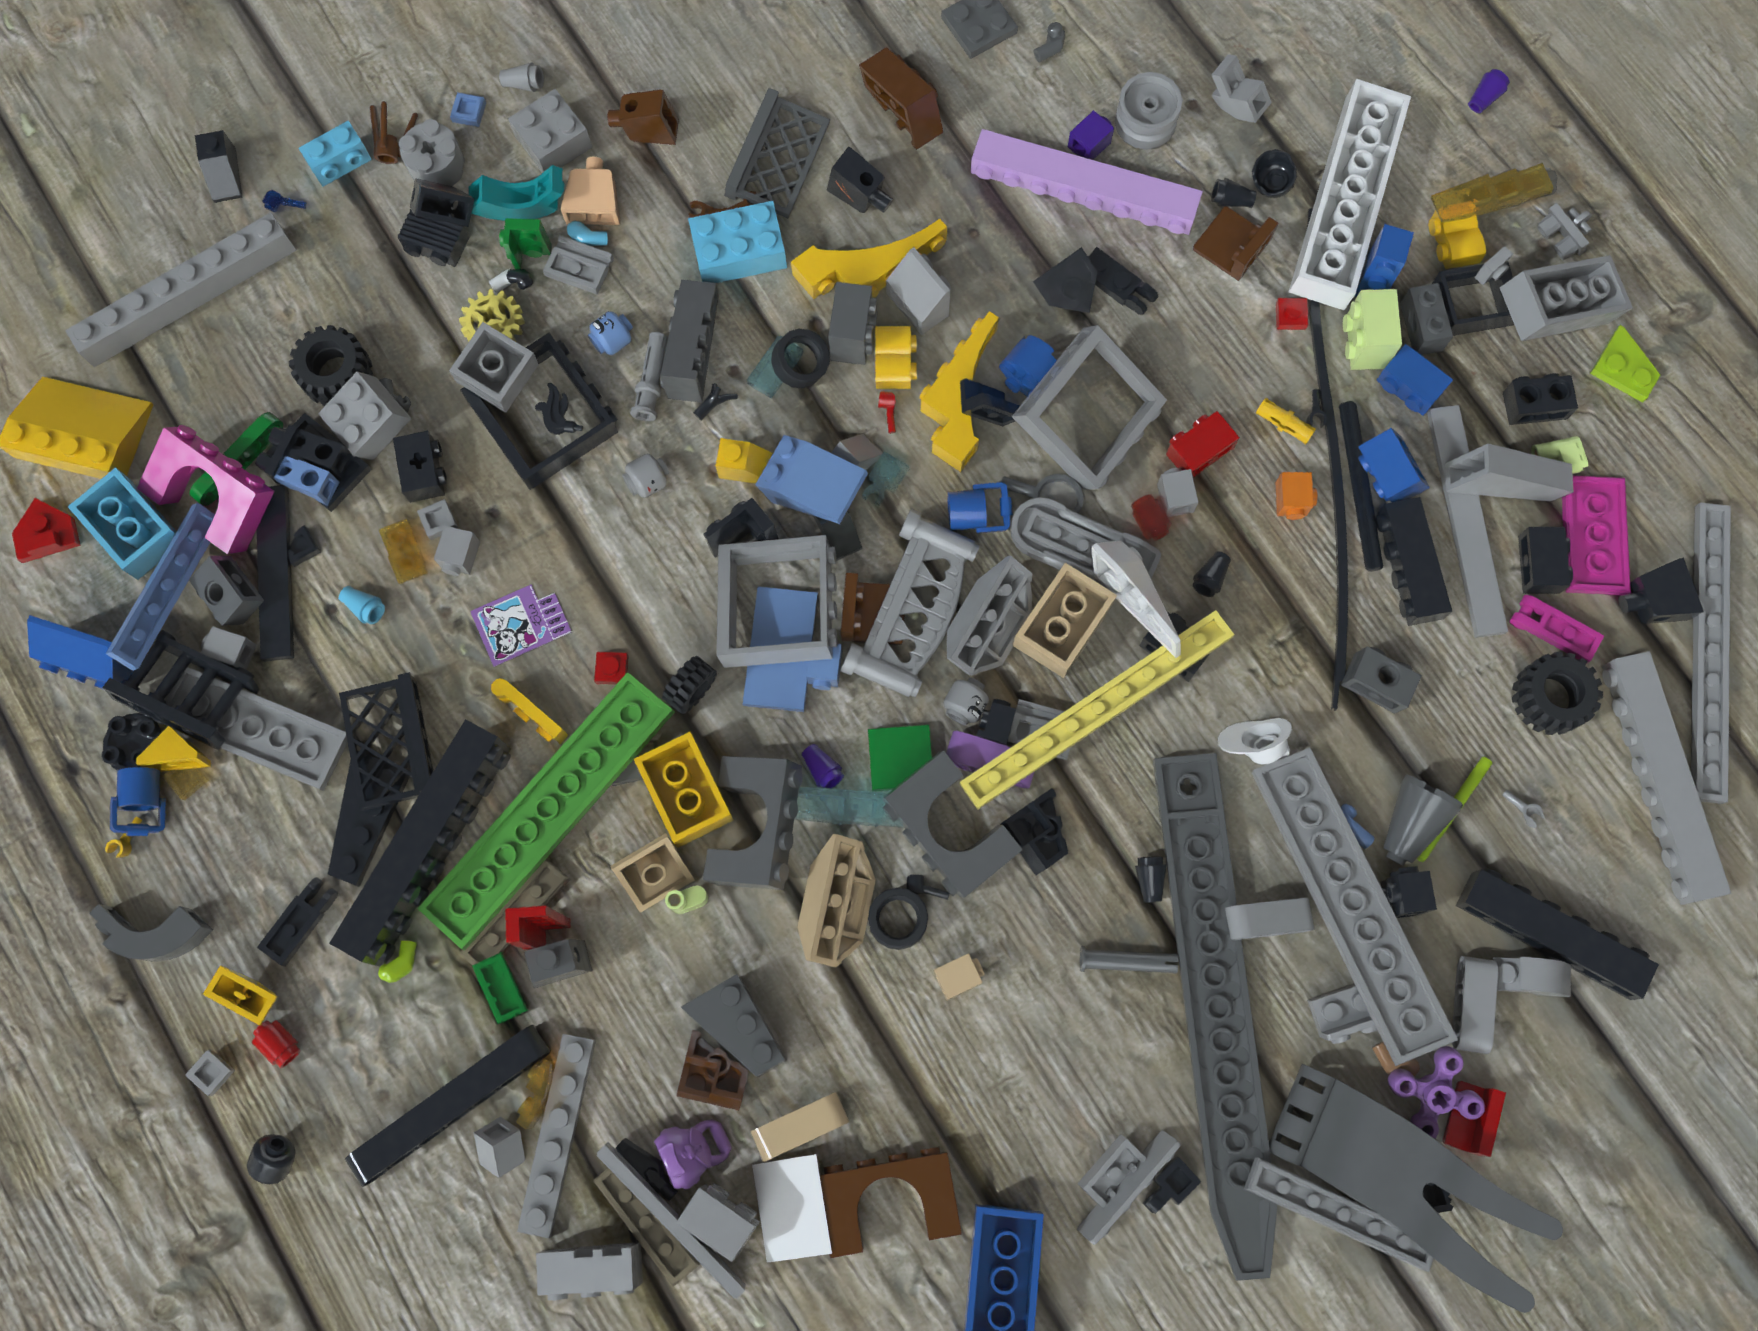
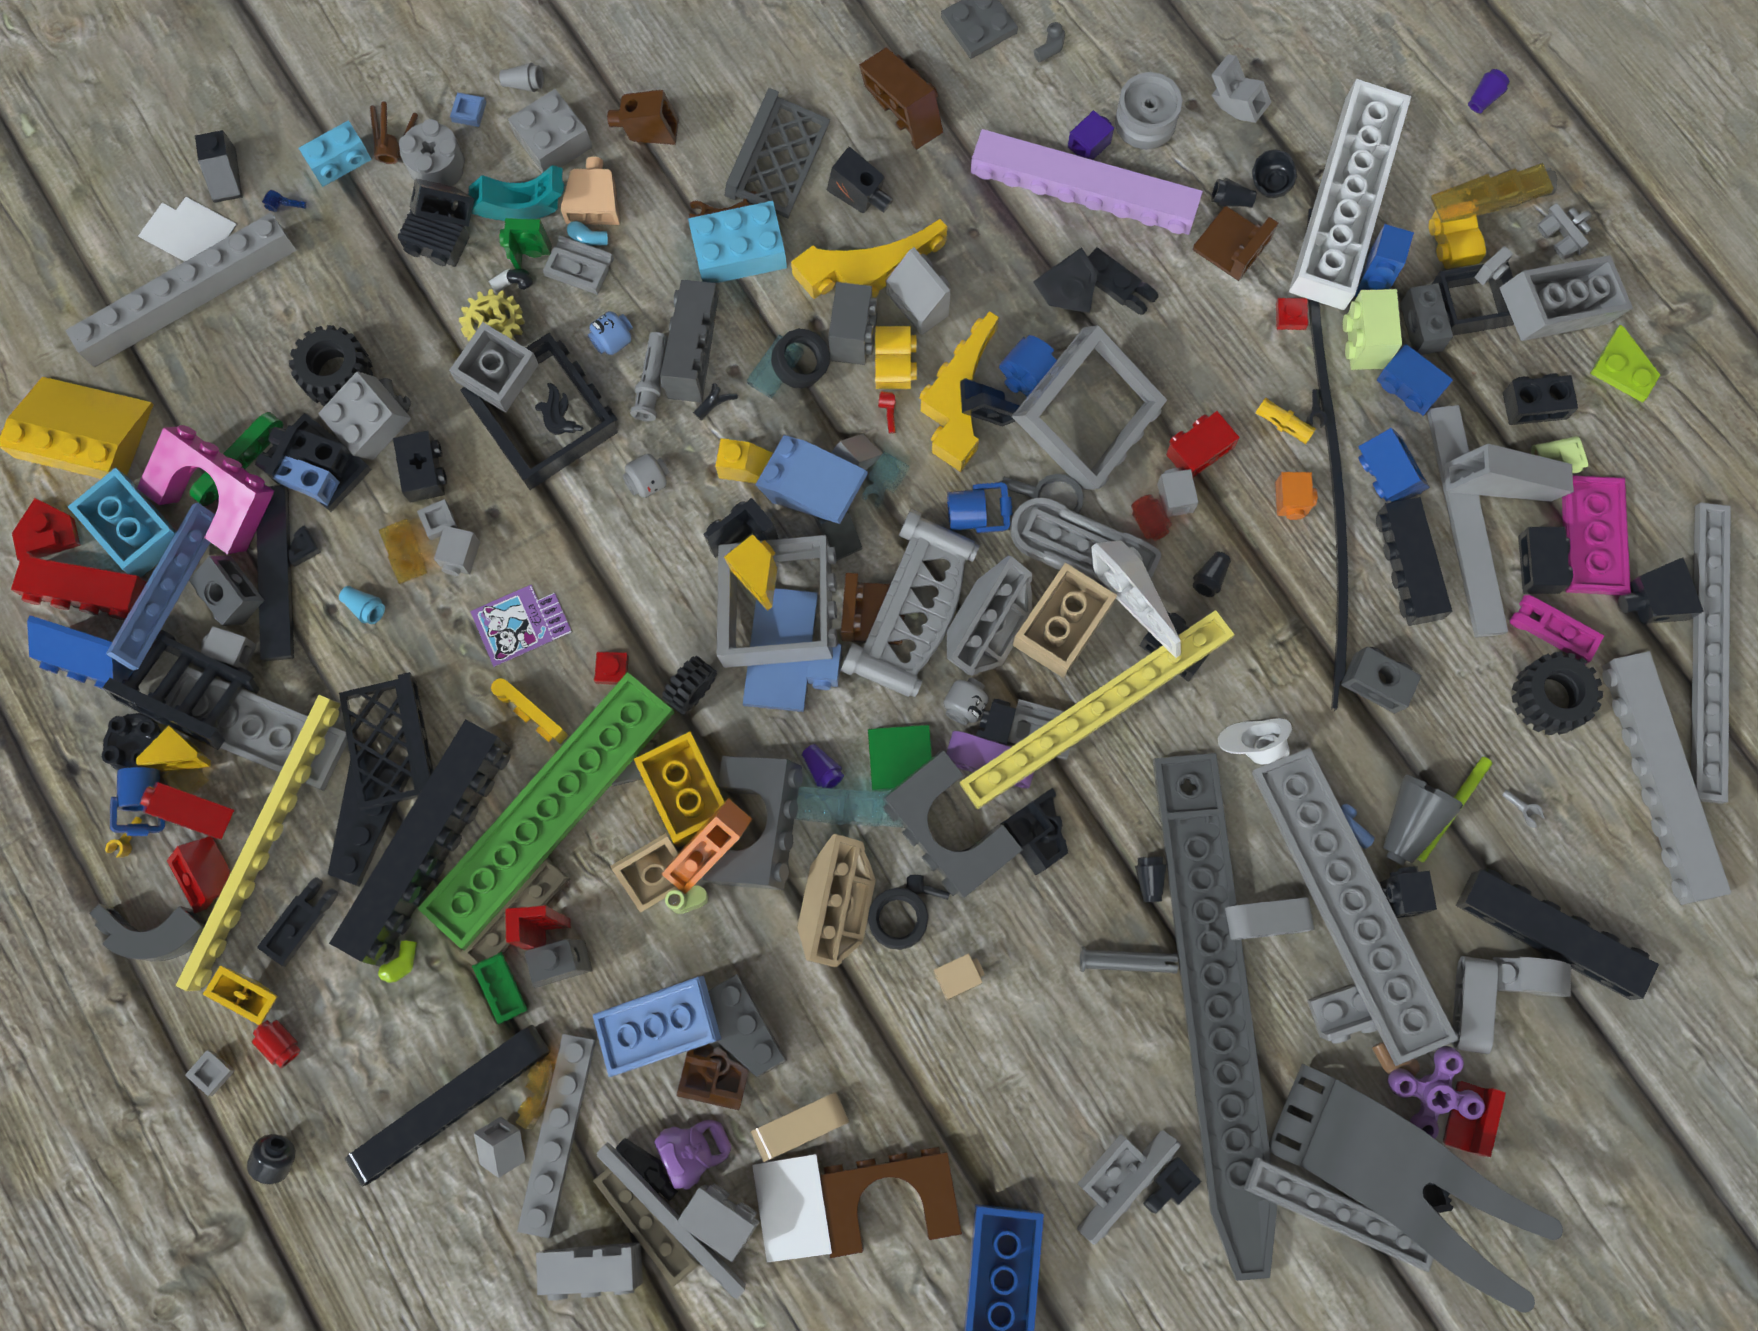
(76, 586): none -> red brick
(186, 229): none -> white sticker
(186, 810): none -> red window
(199, 871): none -> red panel
(255, 851): none -> light yellow plate
(656, 1026): none -> medium blue tile
(707, 846): none -> orange slope
(755, 568): none -> yellow slope
(1360, 487): black axle -> none

